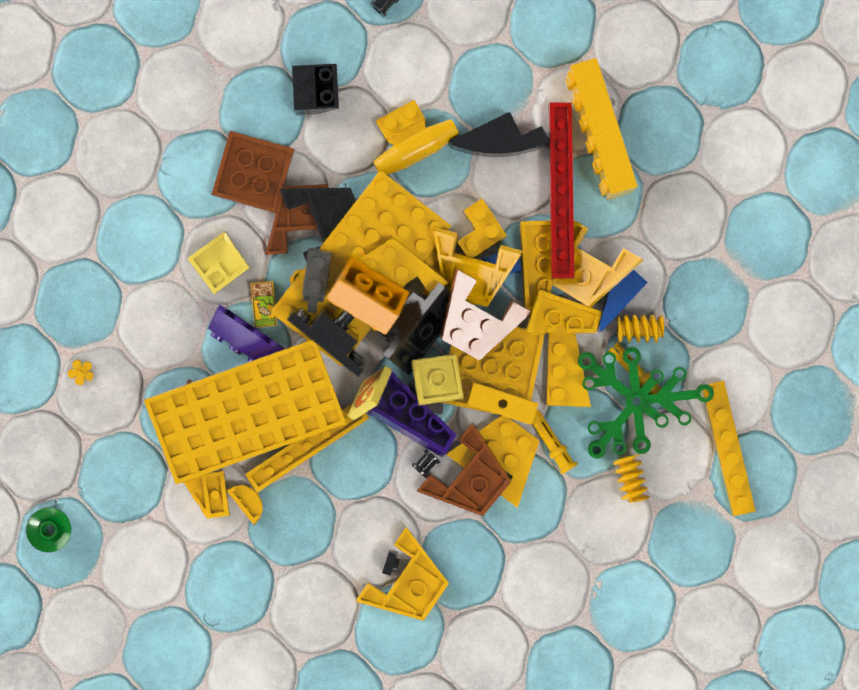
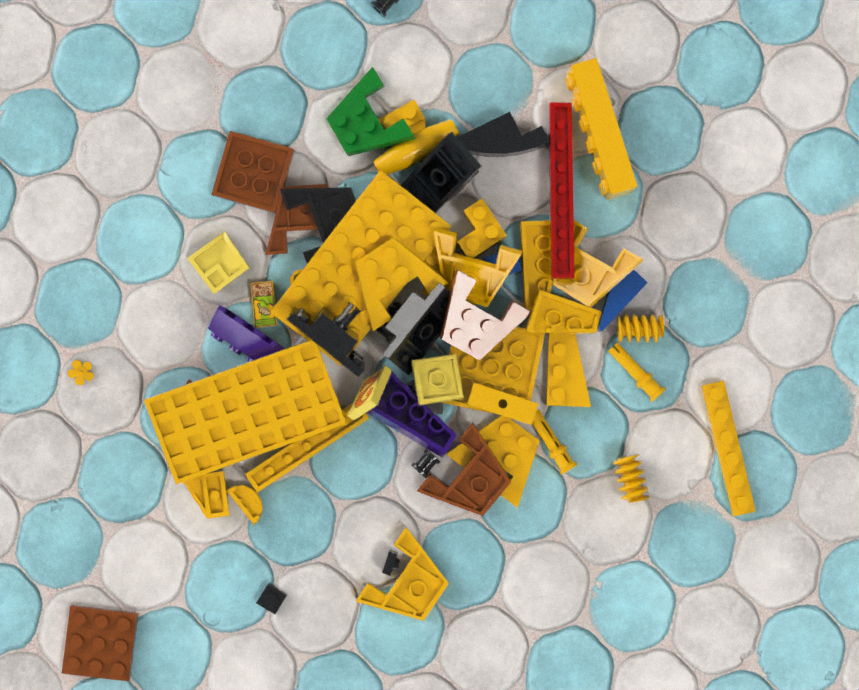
(40, 537): green dish -> none
(100, 643): none -> dark orange plate
(271, 598): none -> black plate
(315, 88): black slope -> none
(316, 277): dark grey hinge -> none
(357, 123): none -> green wing
(368, 295): light orange brick -> none
(442, 173): none -> black brick
(663, 397): green plant -> none

